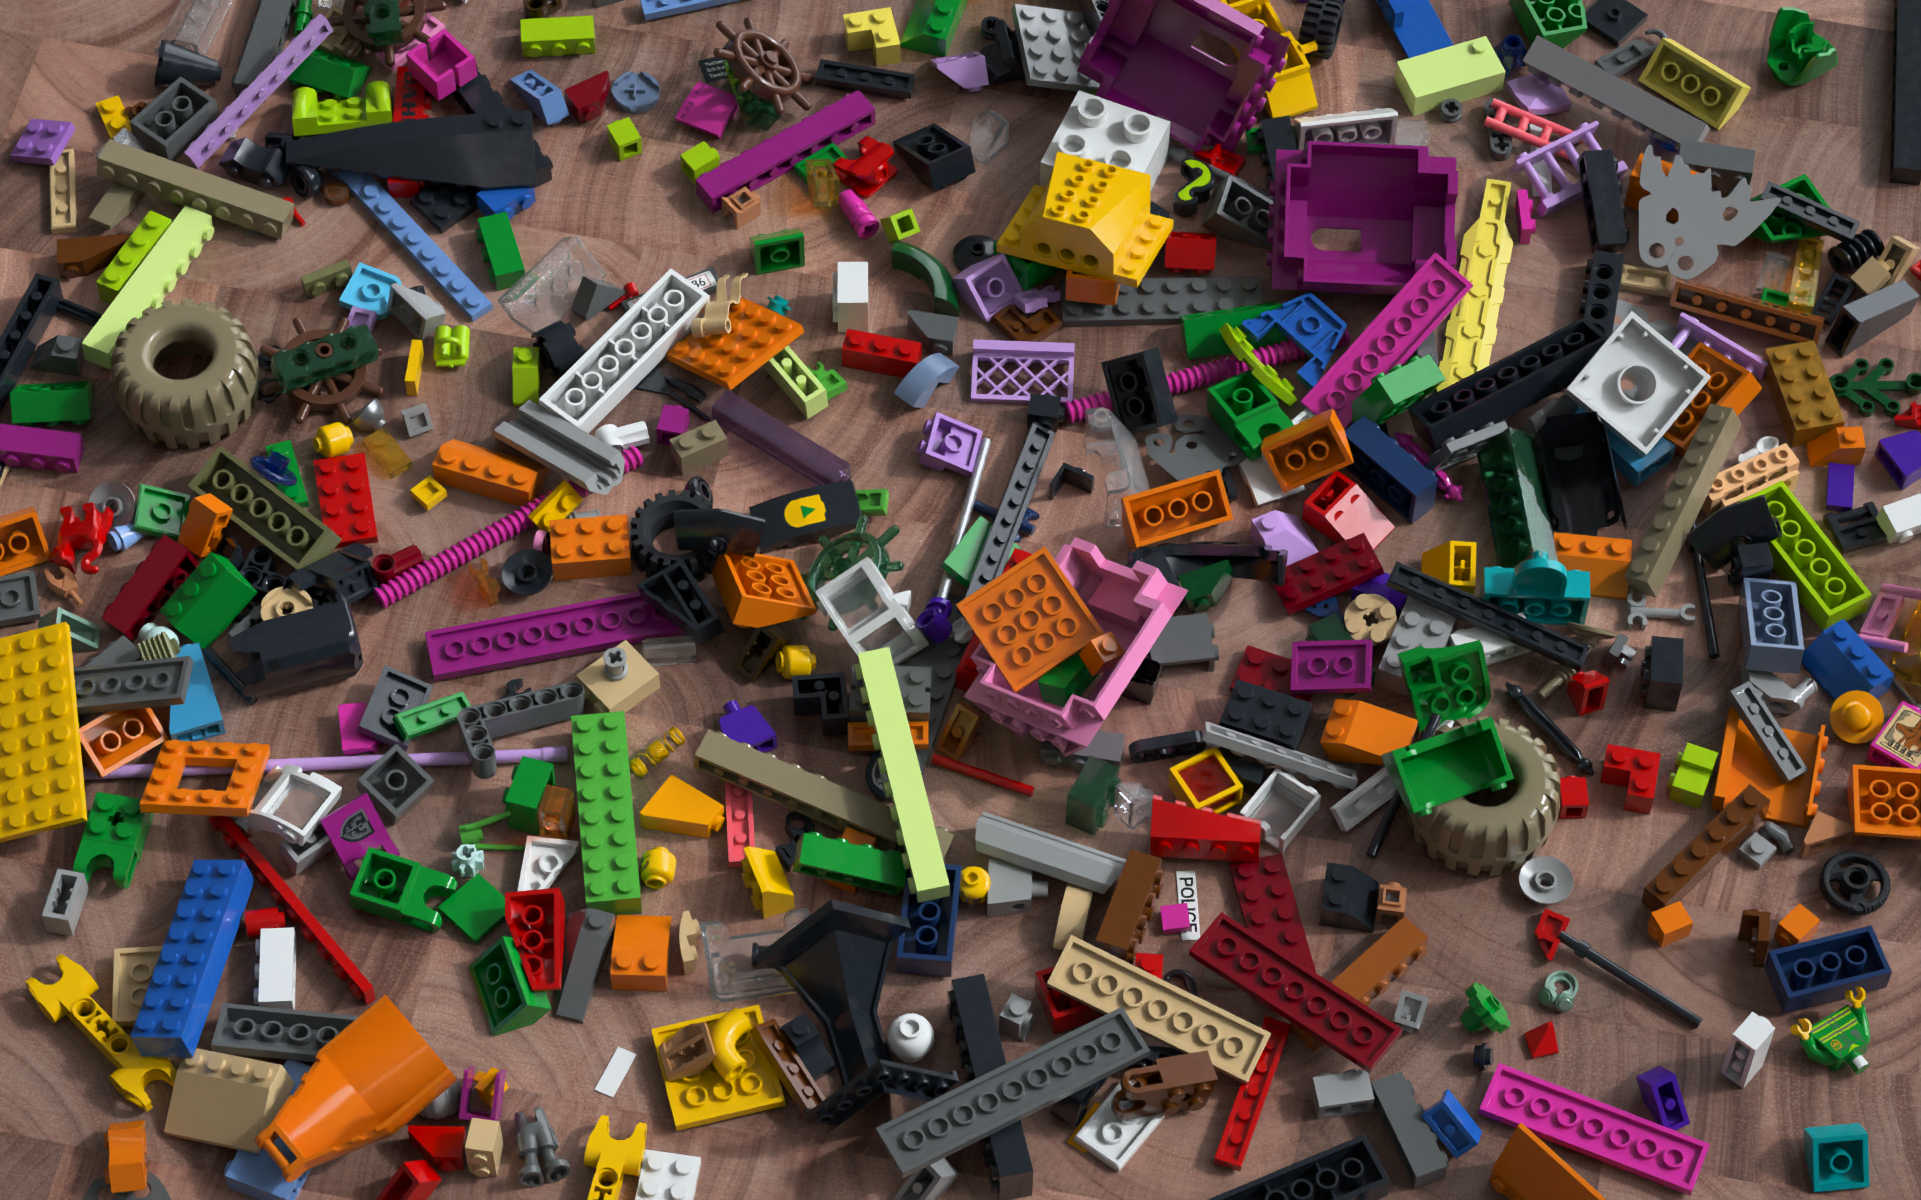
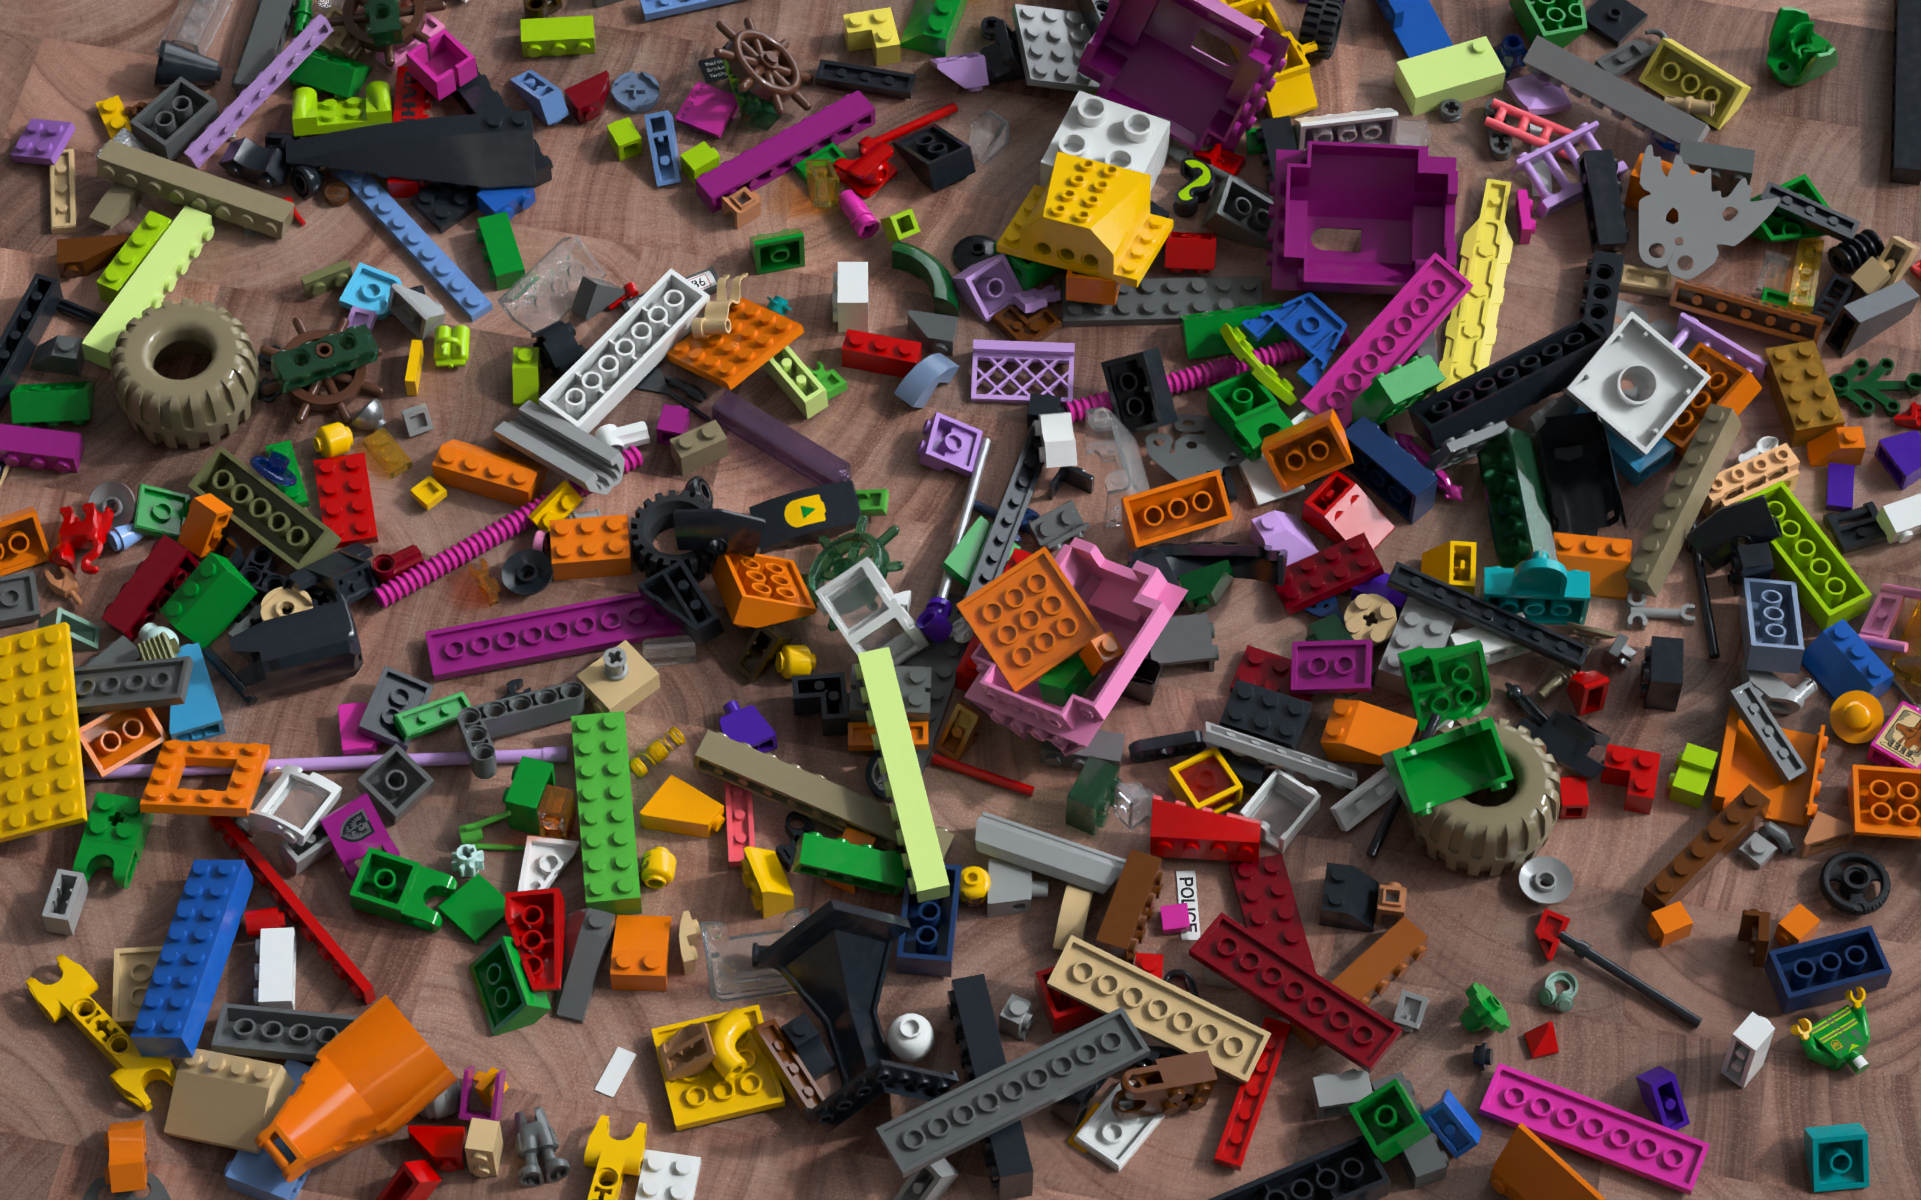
(663, 148): none -> medium blue slope
(917, 123): none -> red bar
(1056, 439): none -> white brick
(1057, 526): none -> dark grey bracket
(1389, 1120): none -> green brick
(1569, 742): none -> black plate
(1691, 106): none -> tan pin

